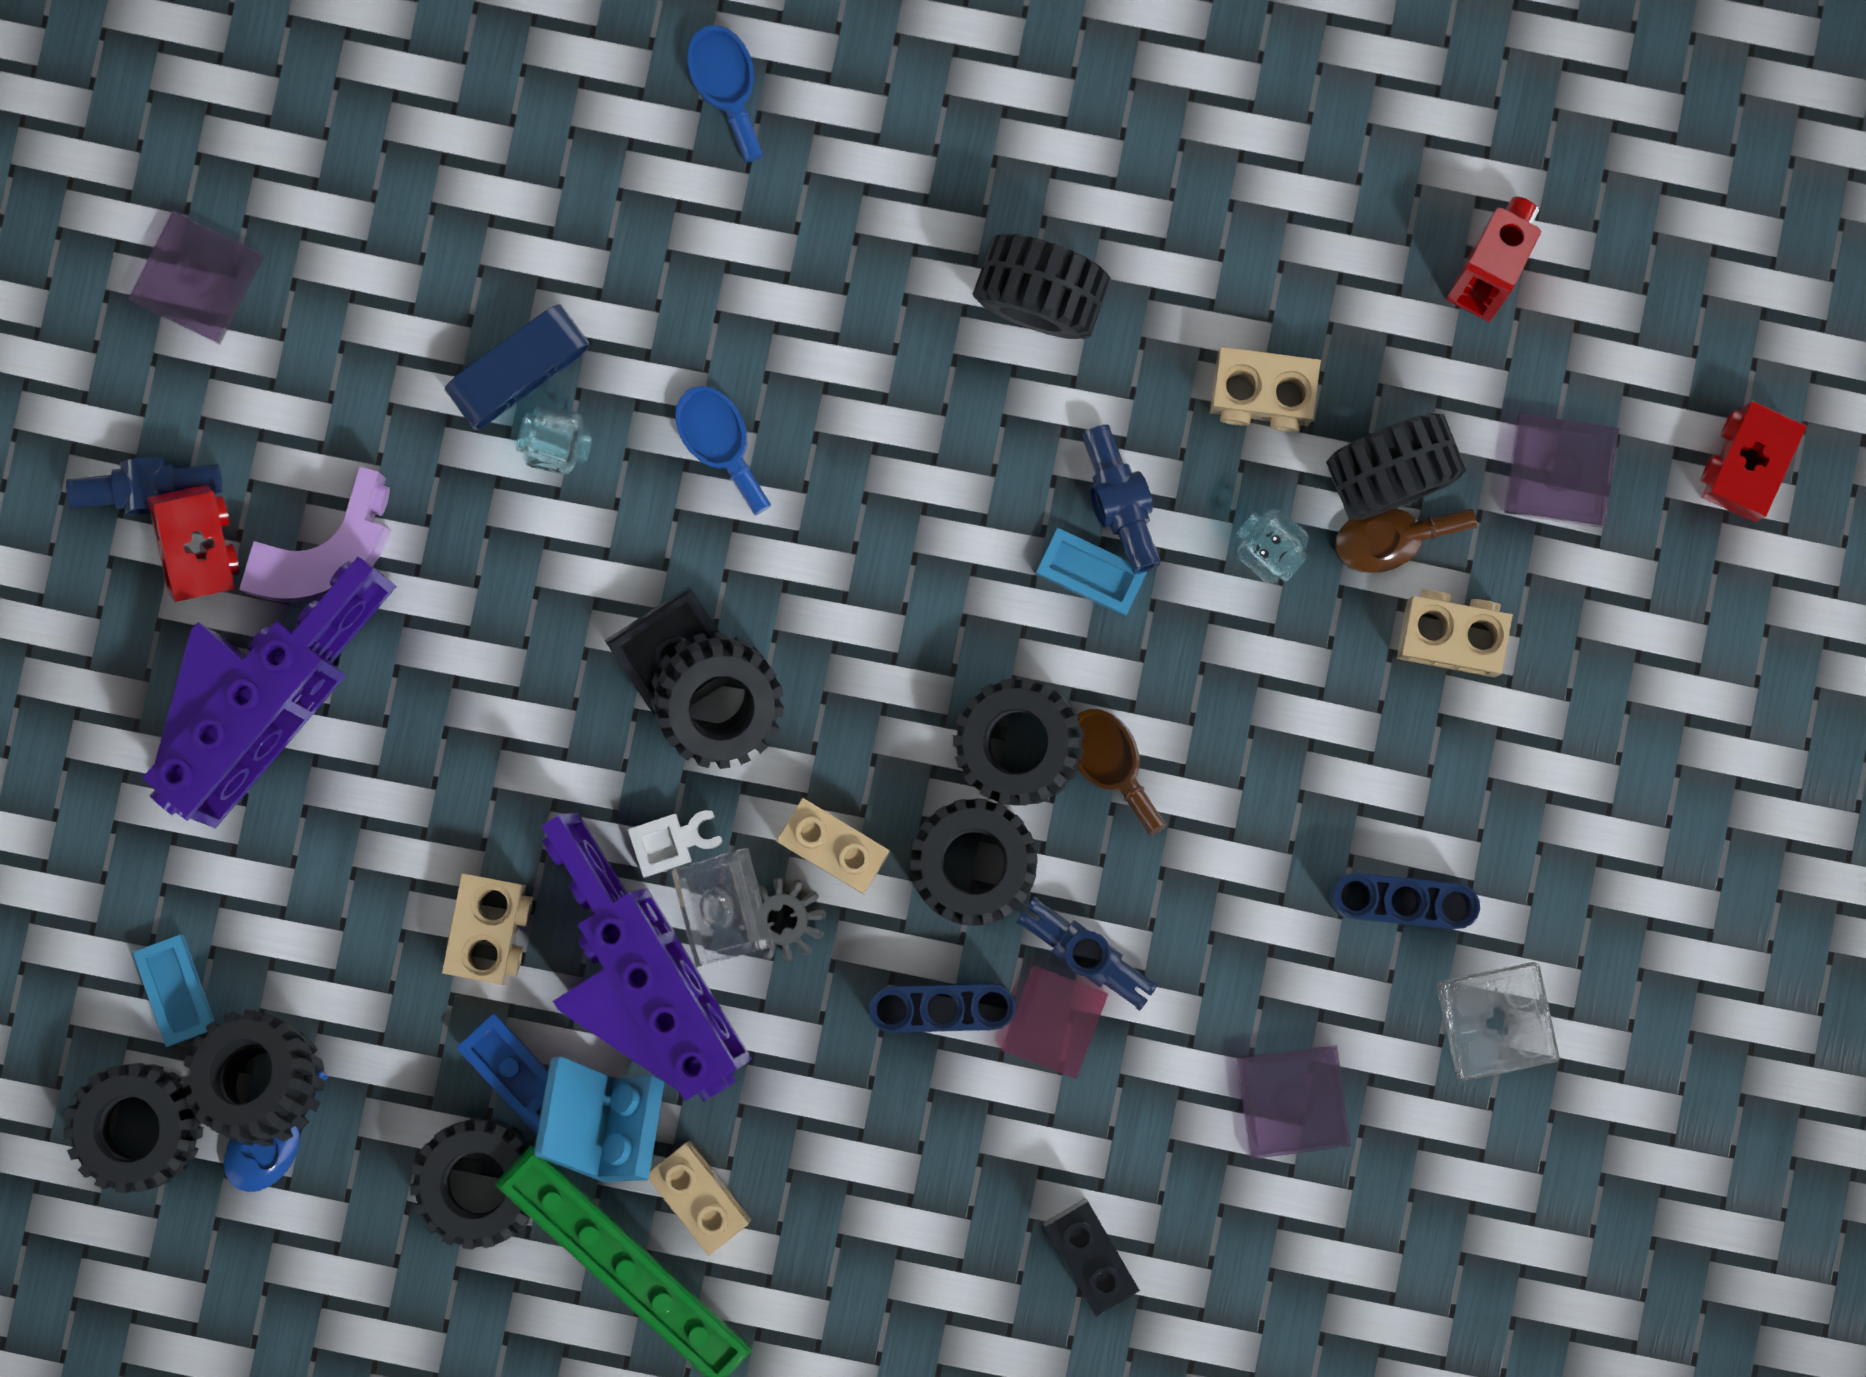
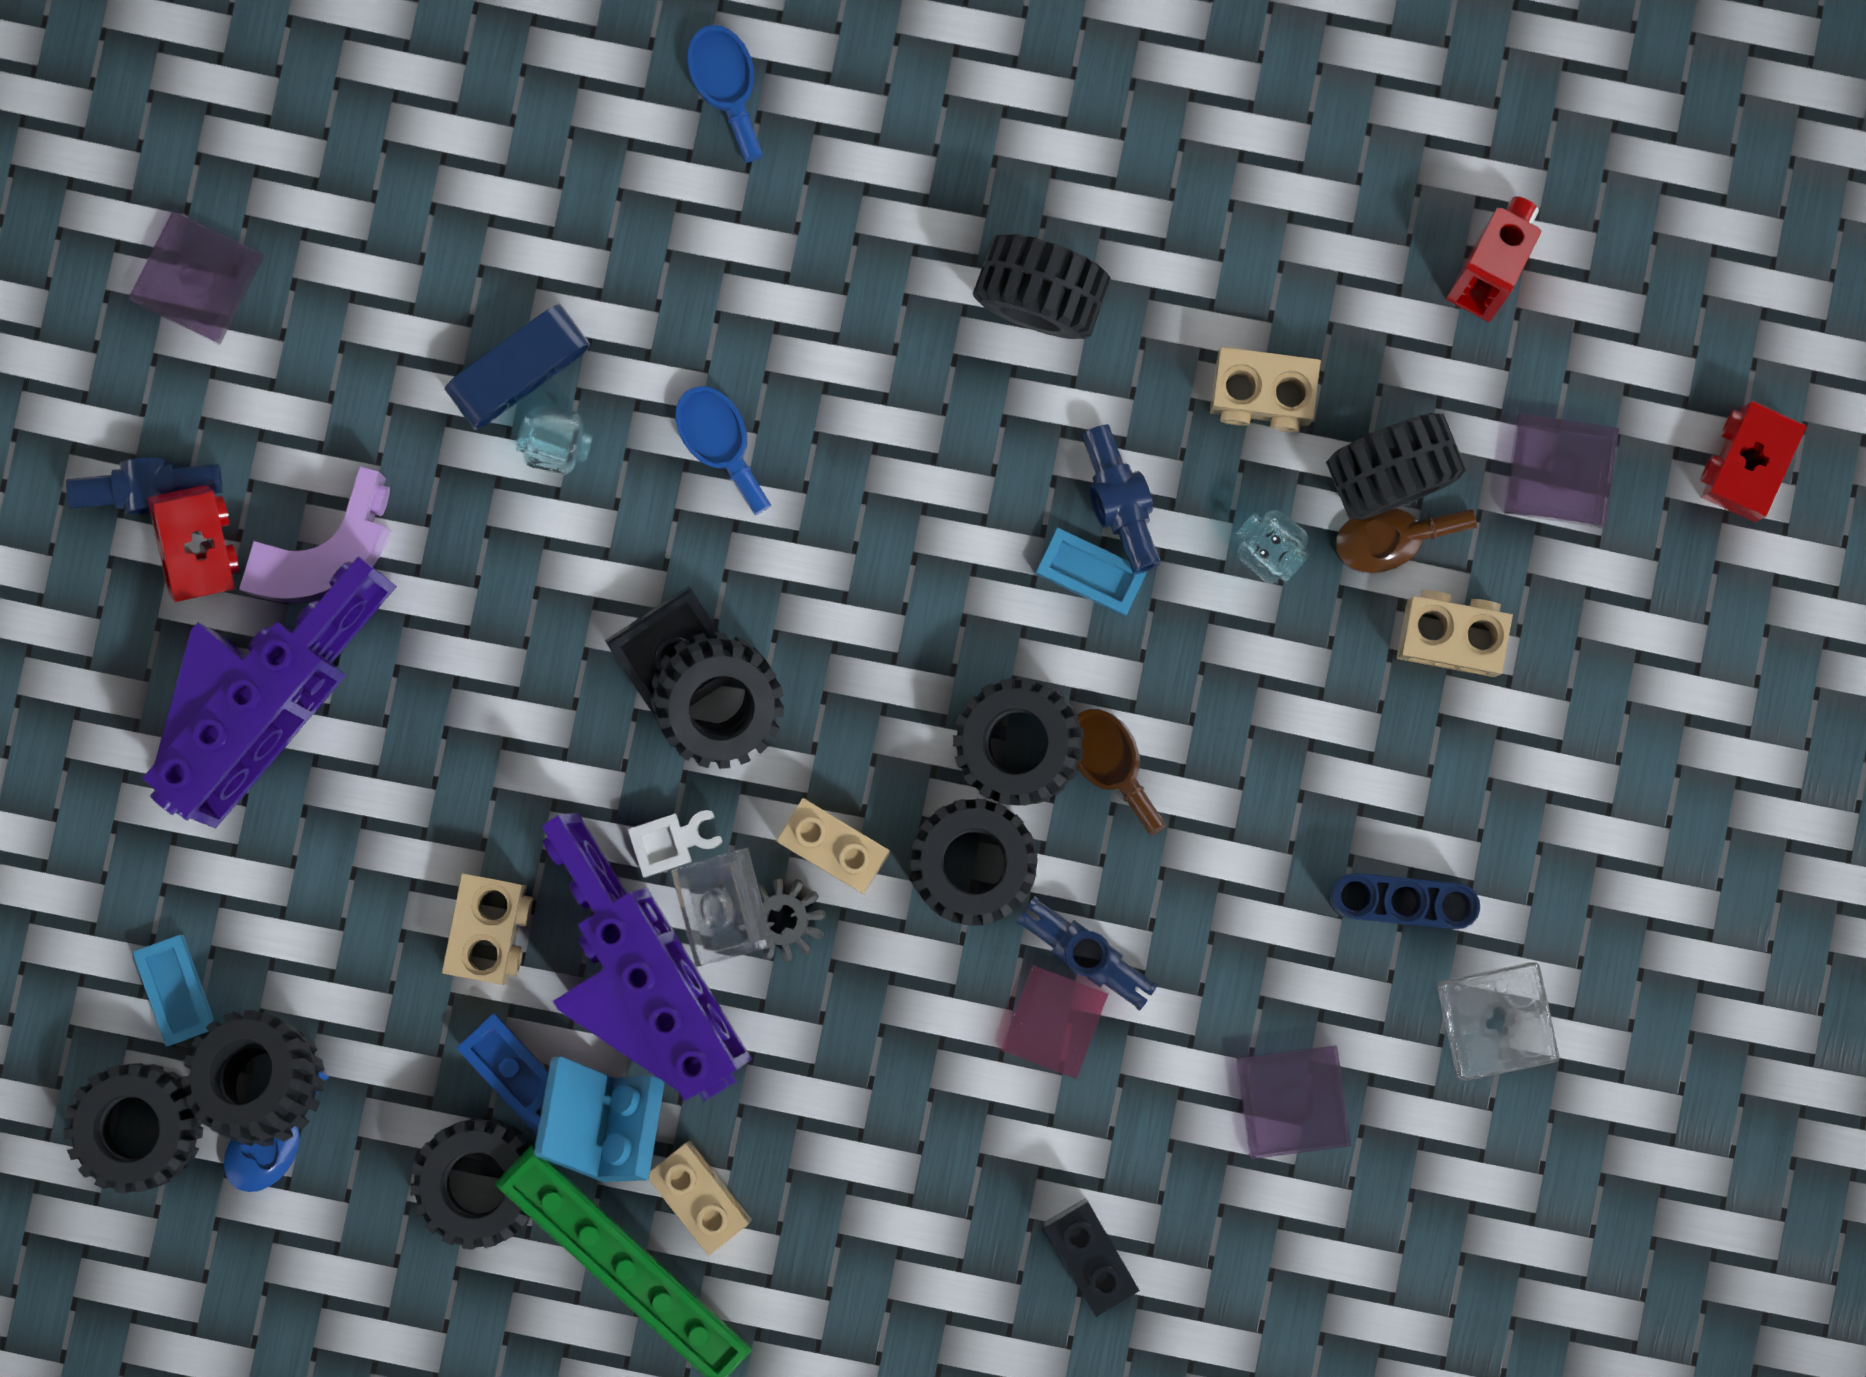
(967, 1015): dark blue beam -> none

